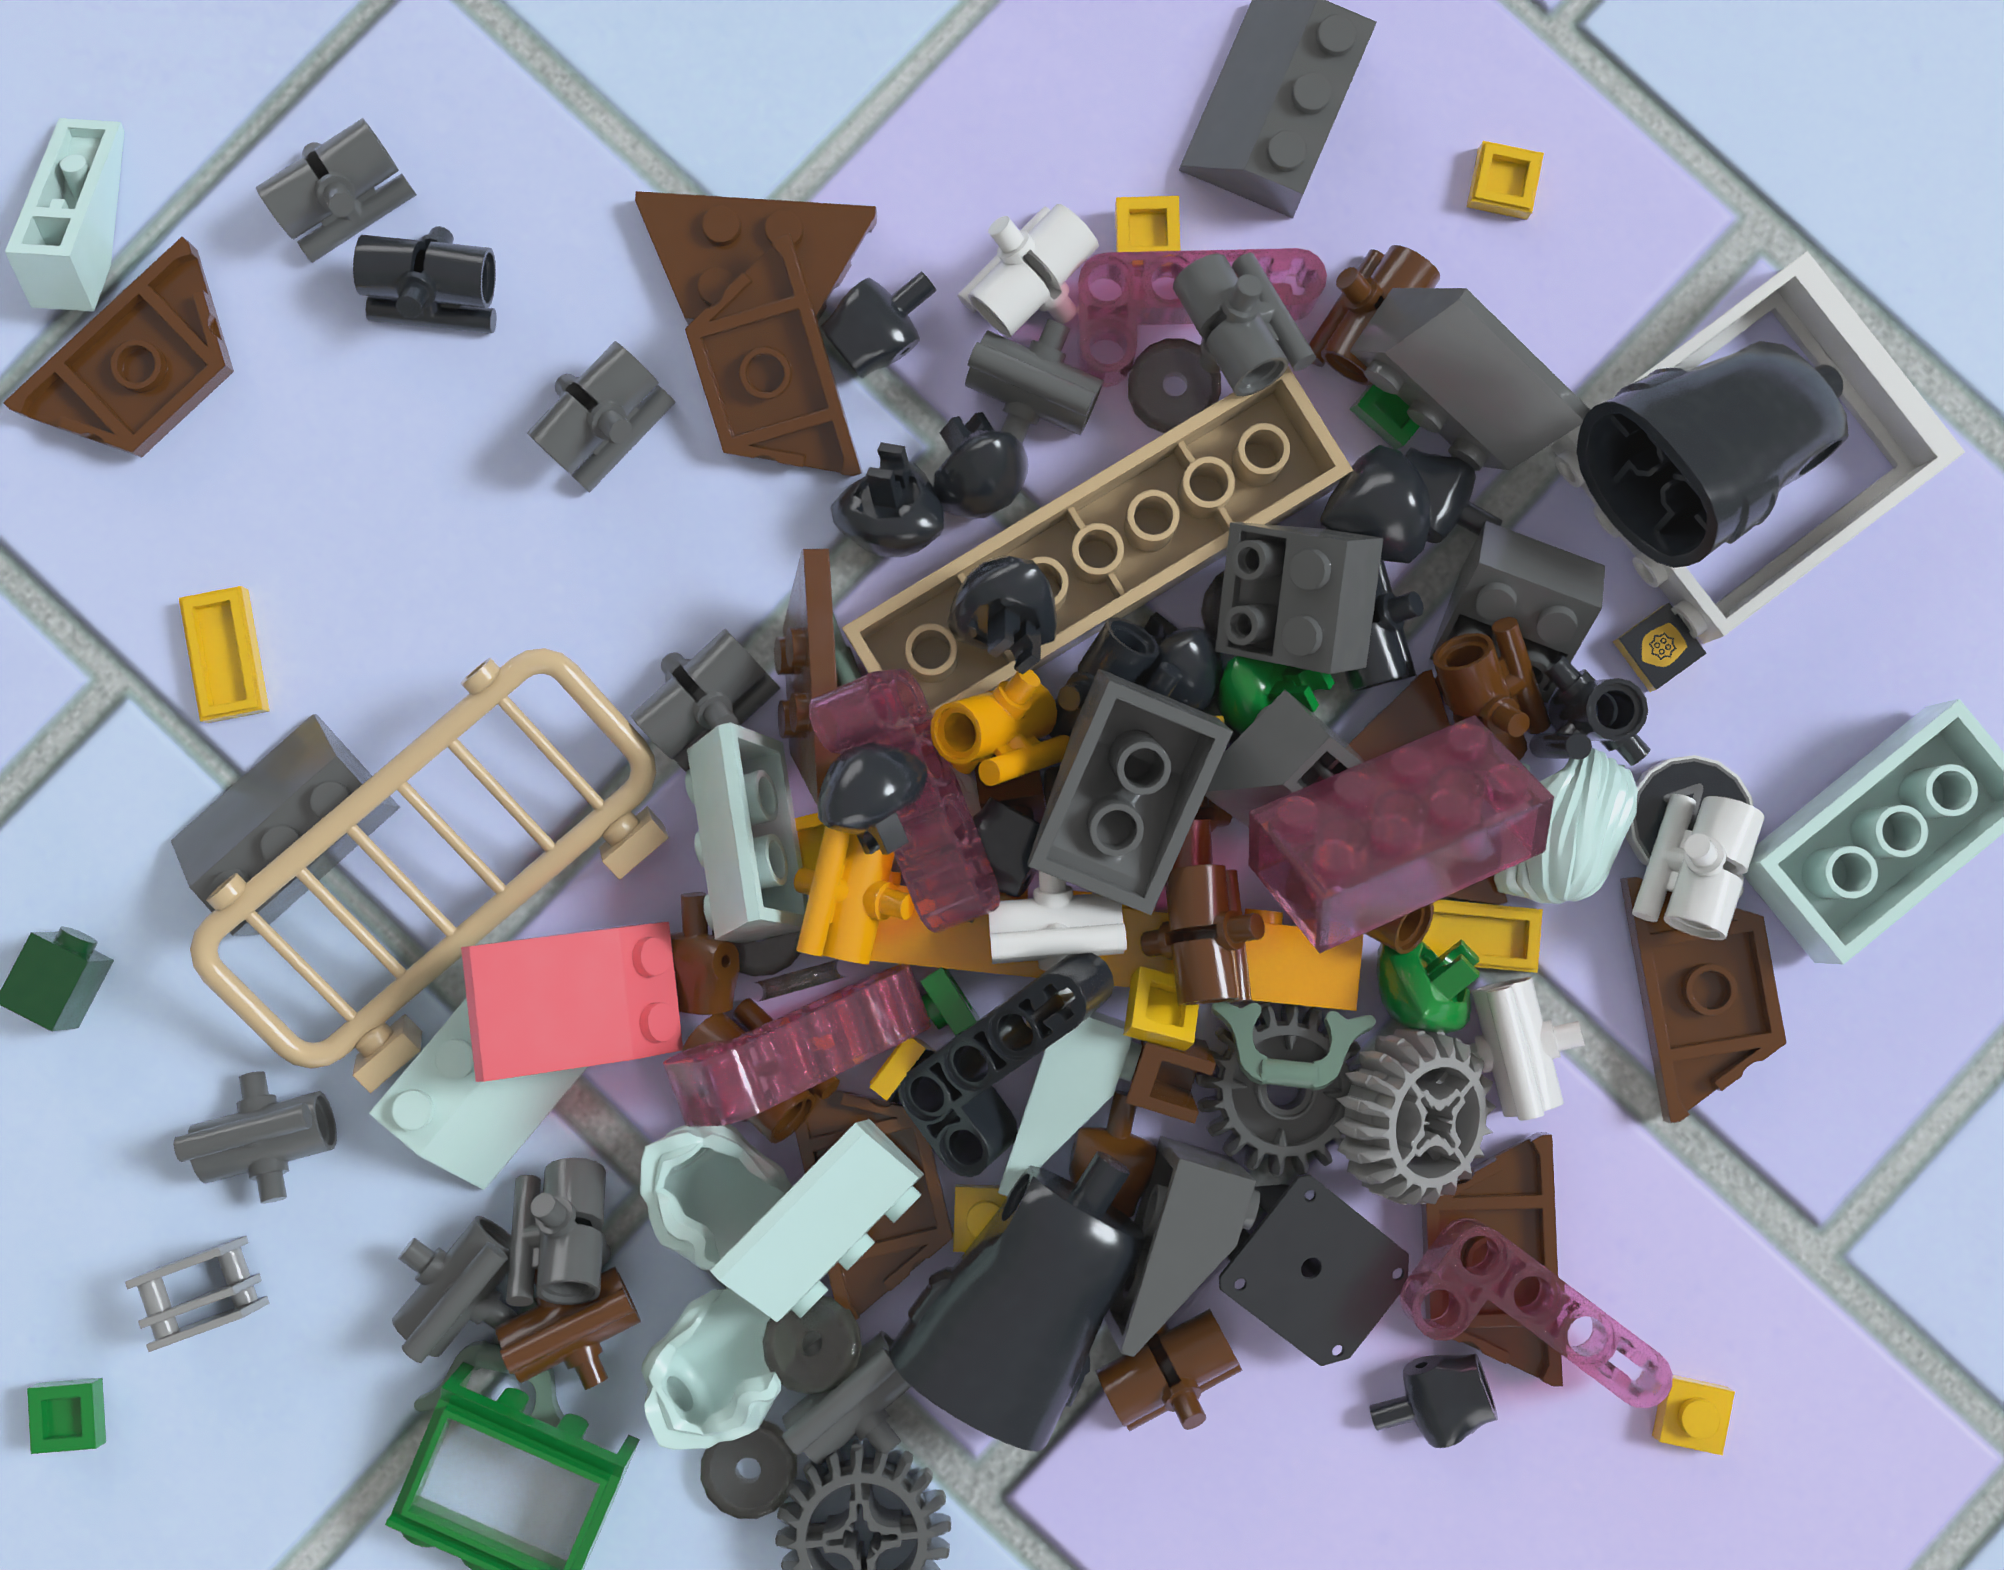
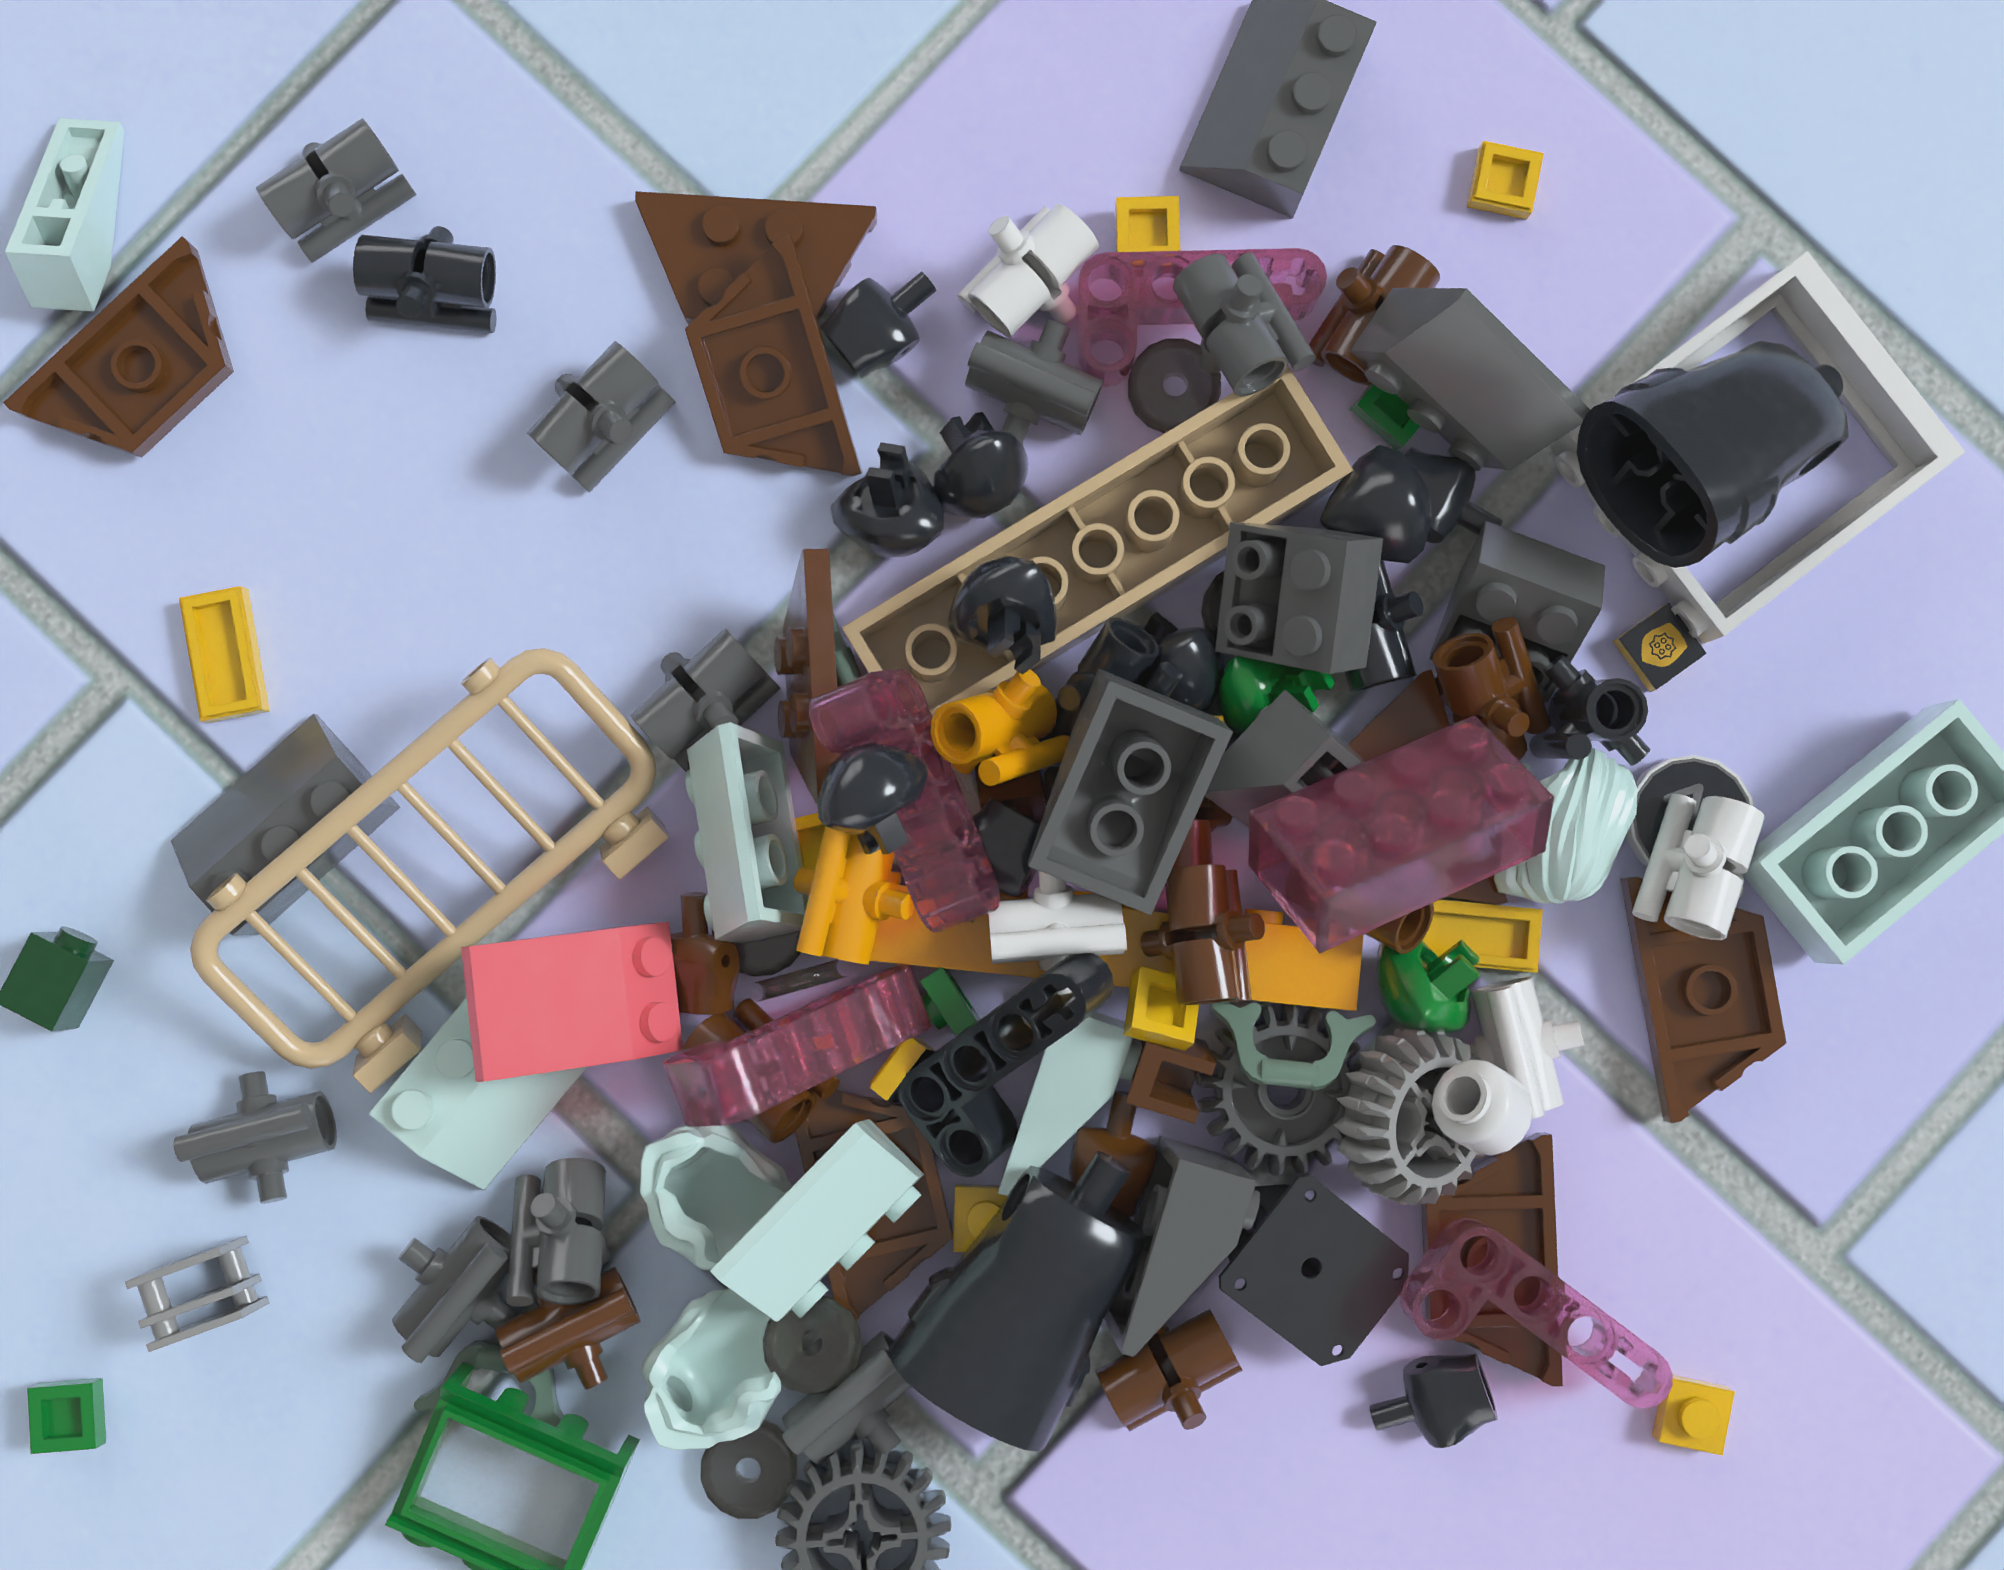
(1482, 1107): none -> white head

